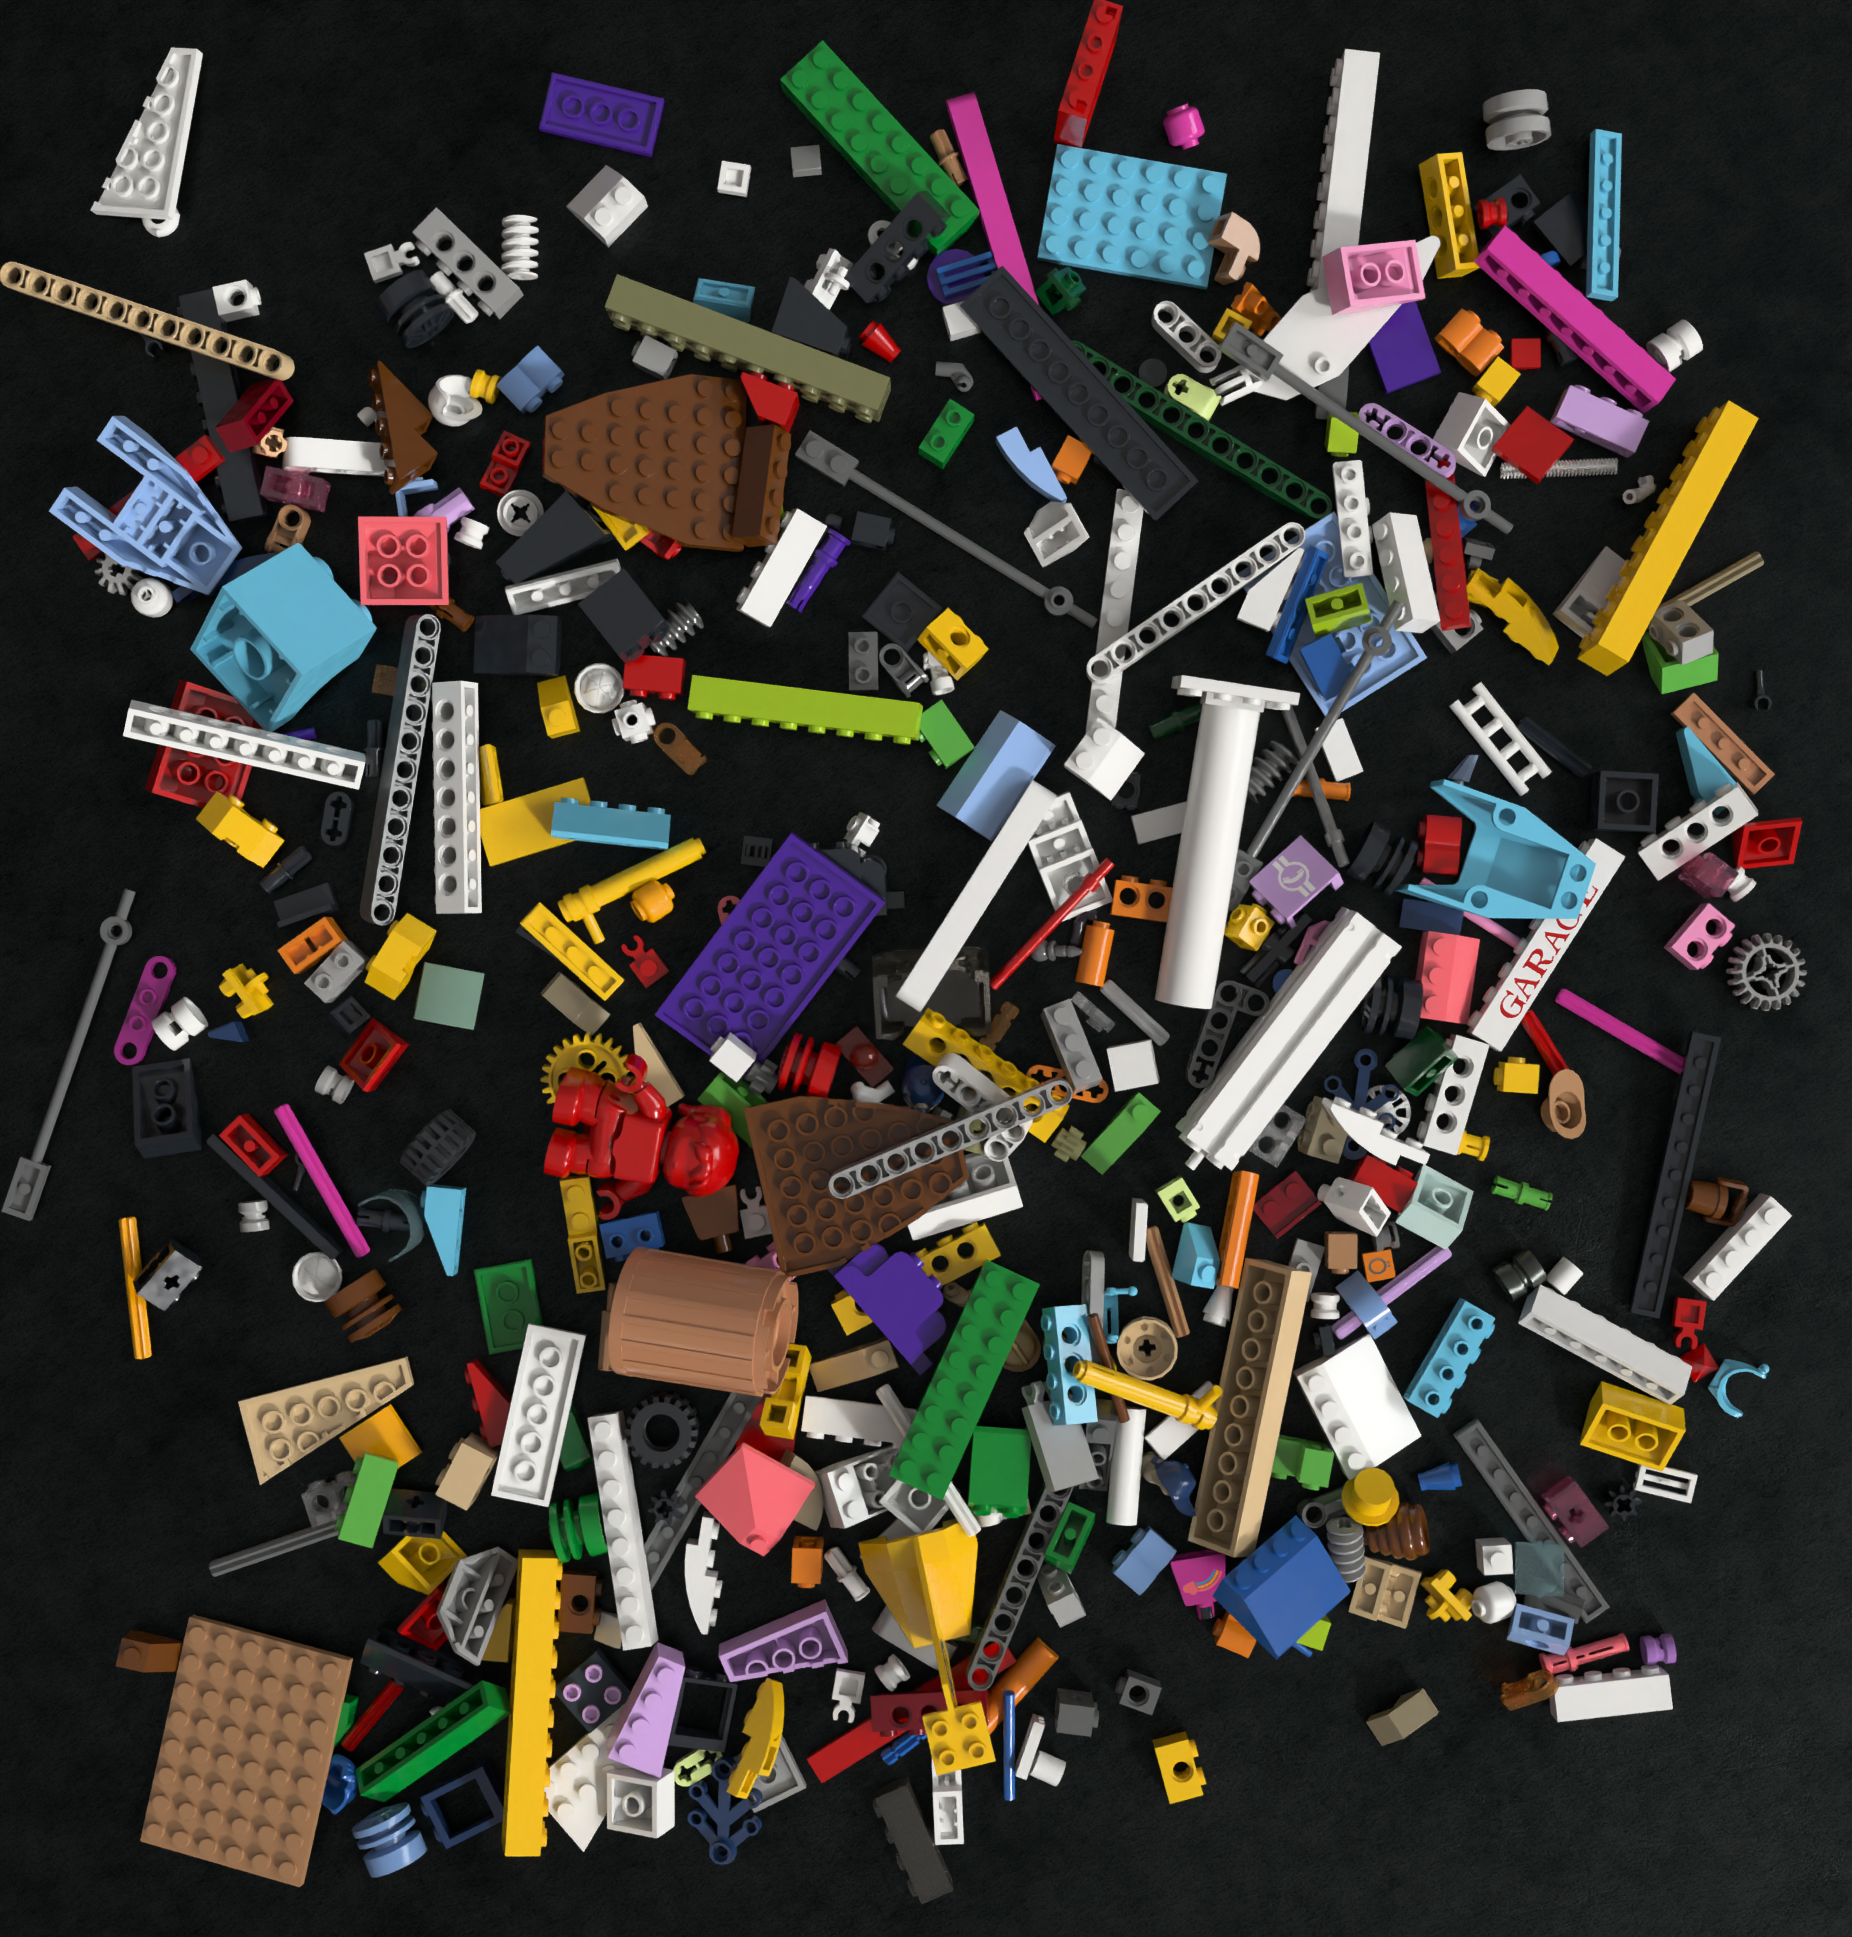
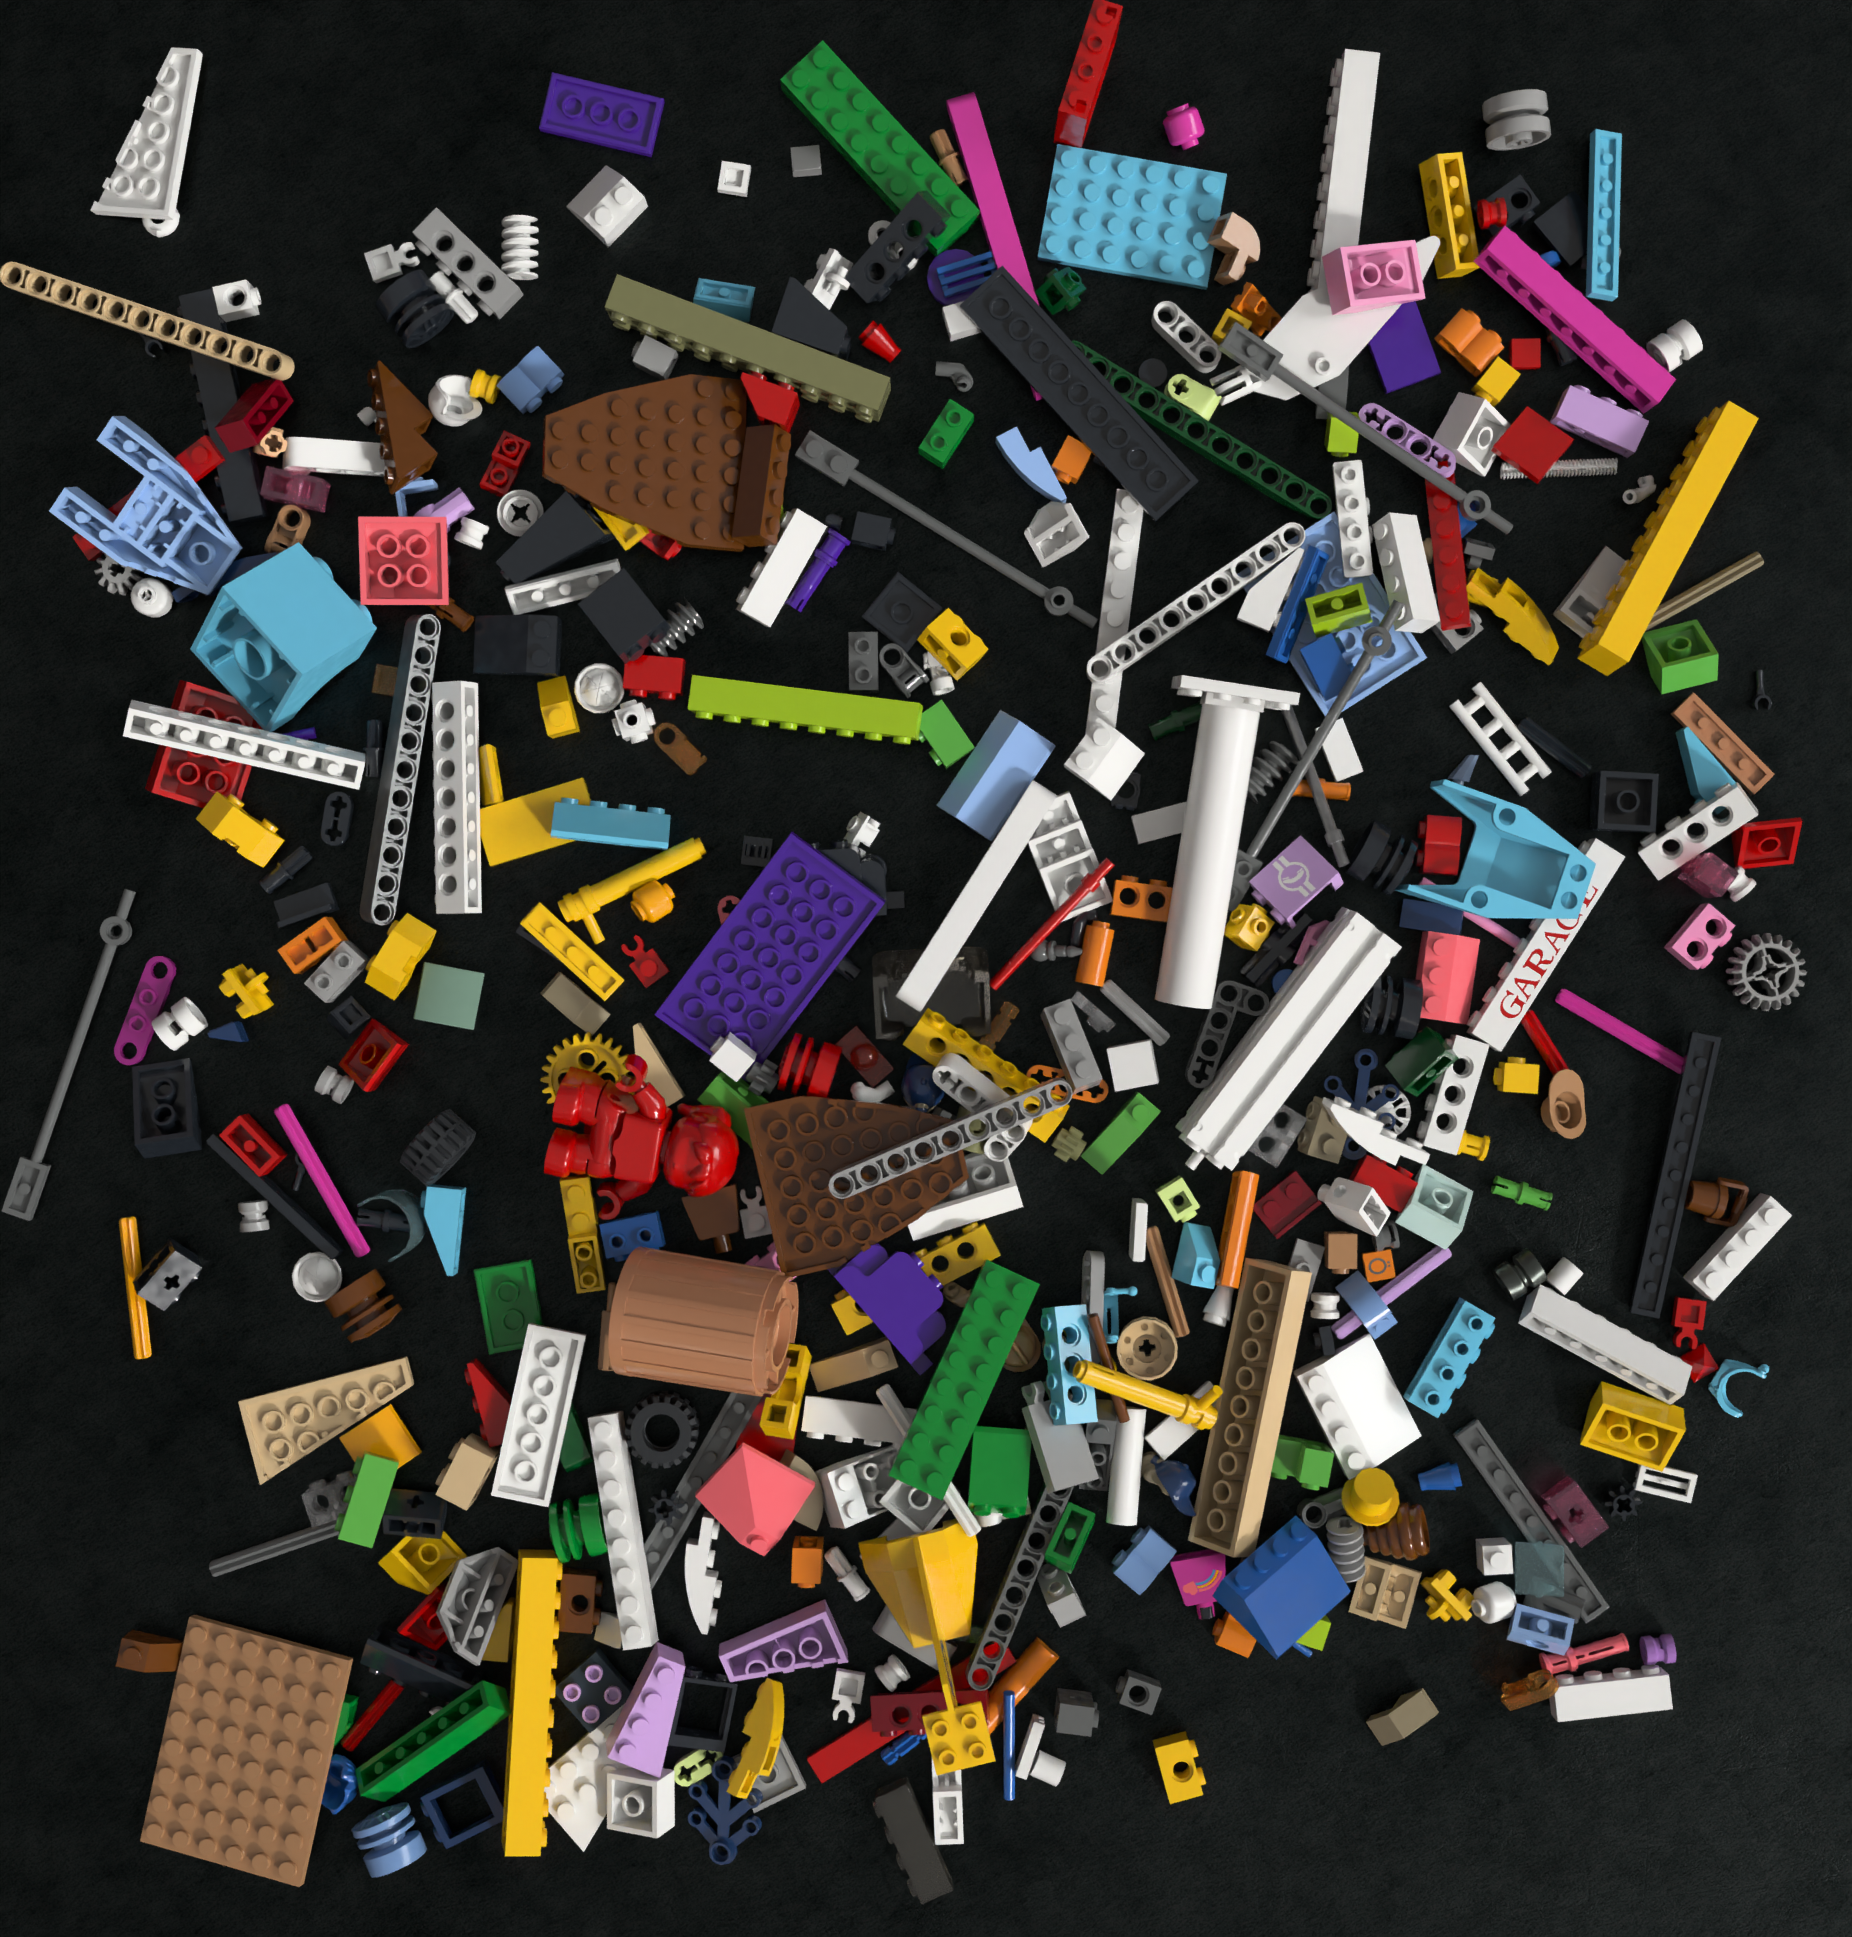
(1681, 632): light grey brick -> none

